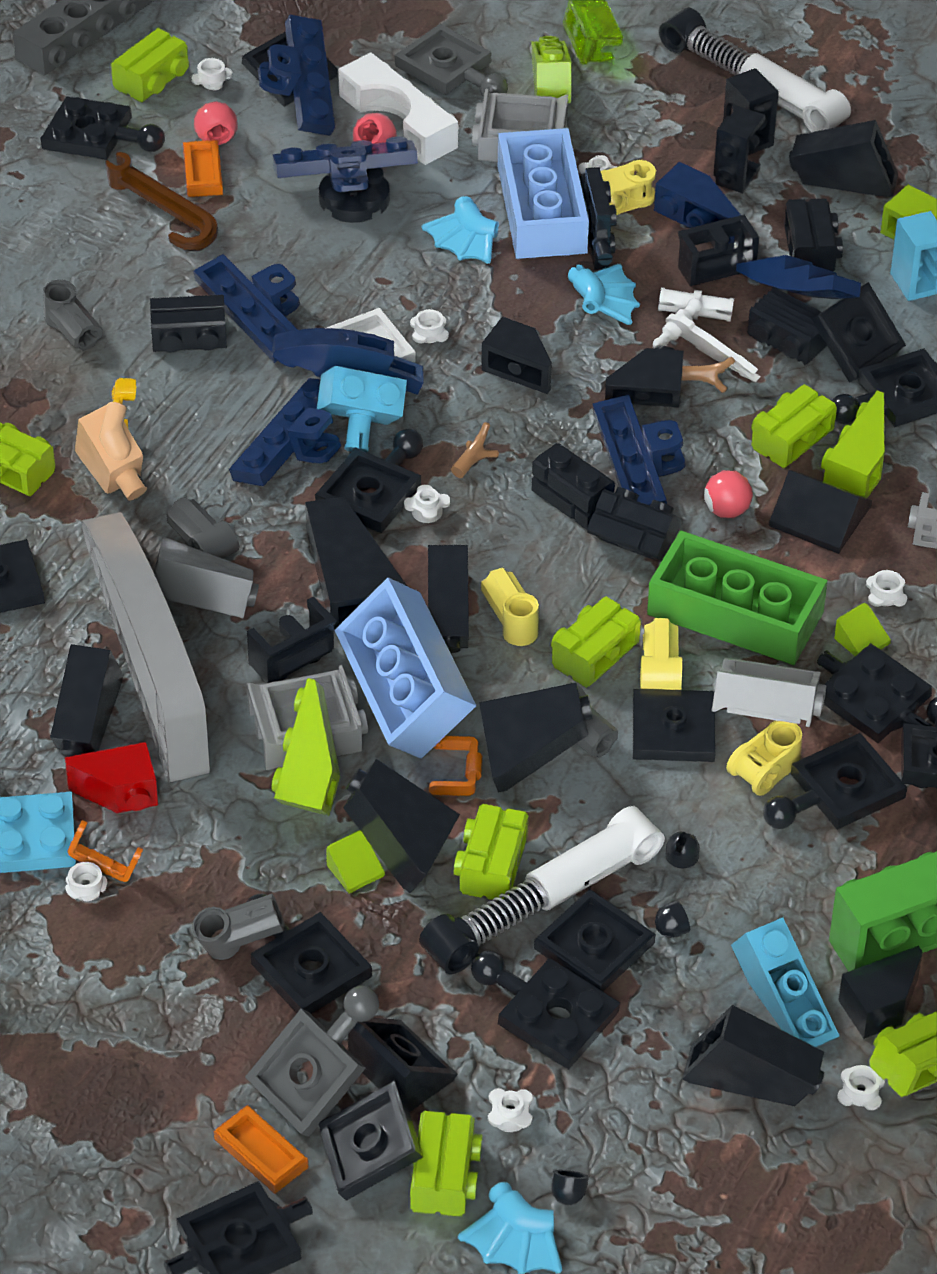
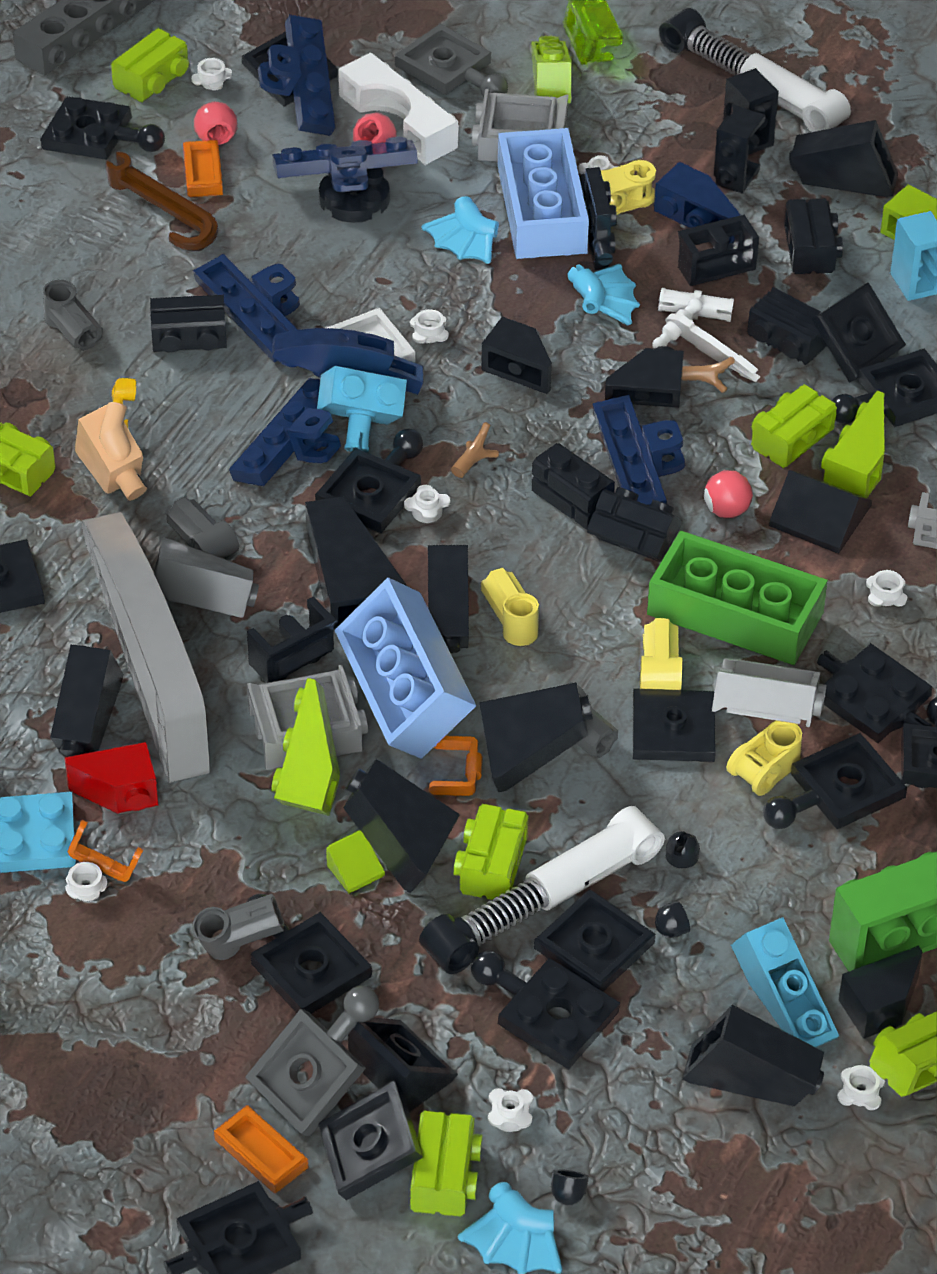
(595, 641): lime brick -> none
(800, 277): dark blue slope -> none
(859, 629): lime slope -> none

